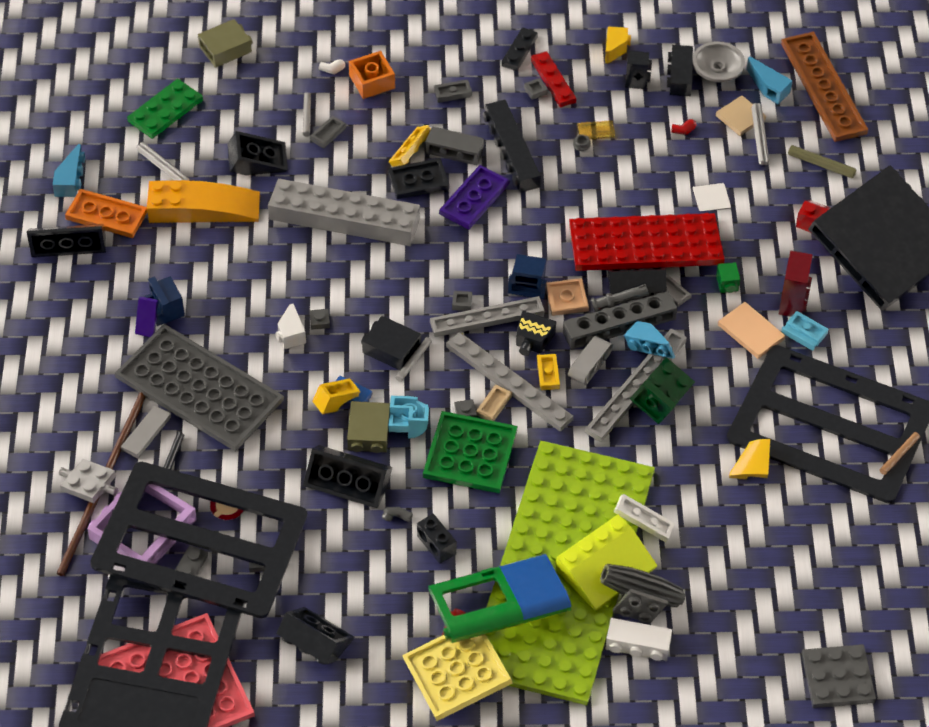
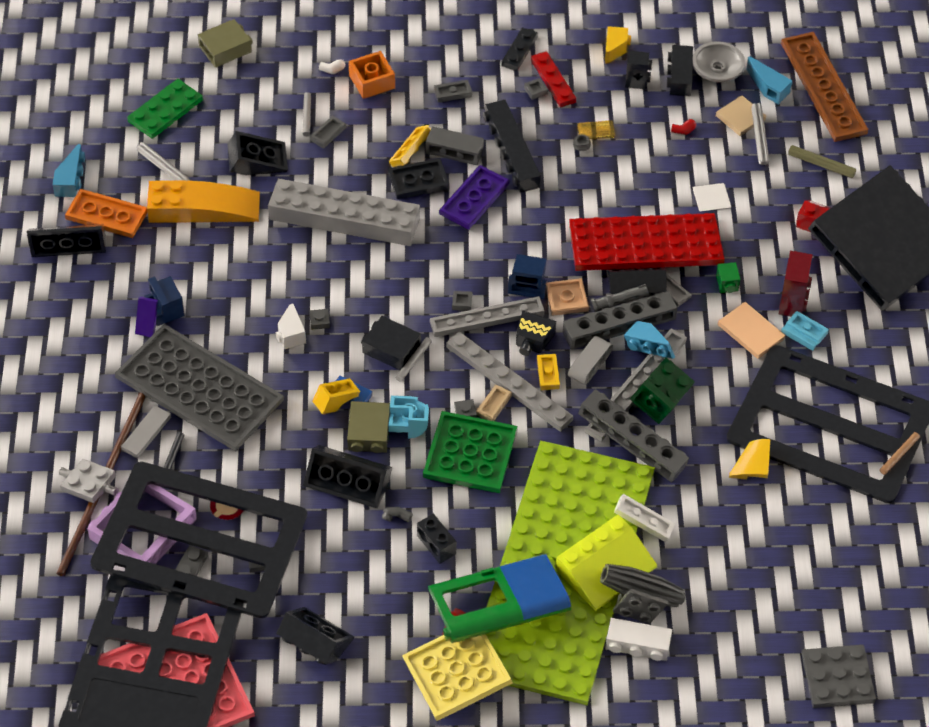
(637, 445): none -> dark grey brick

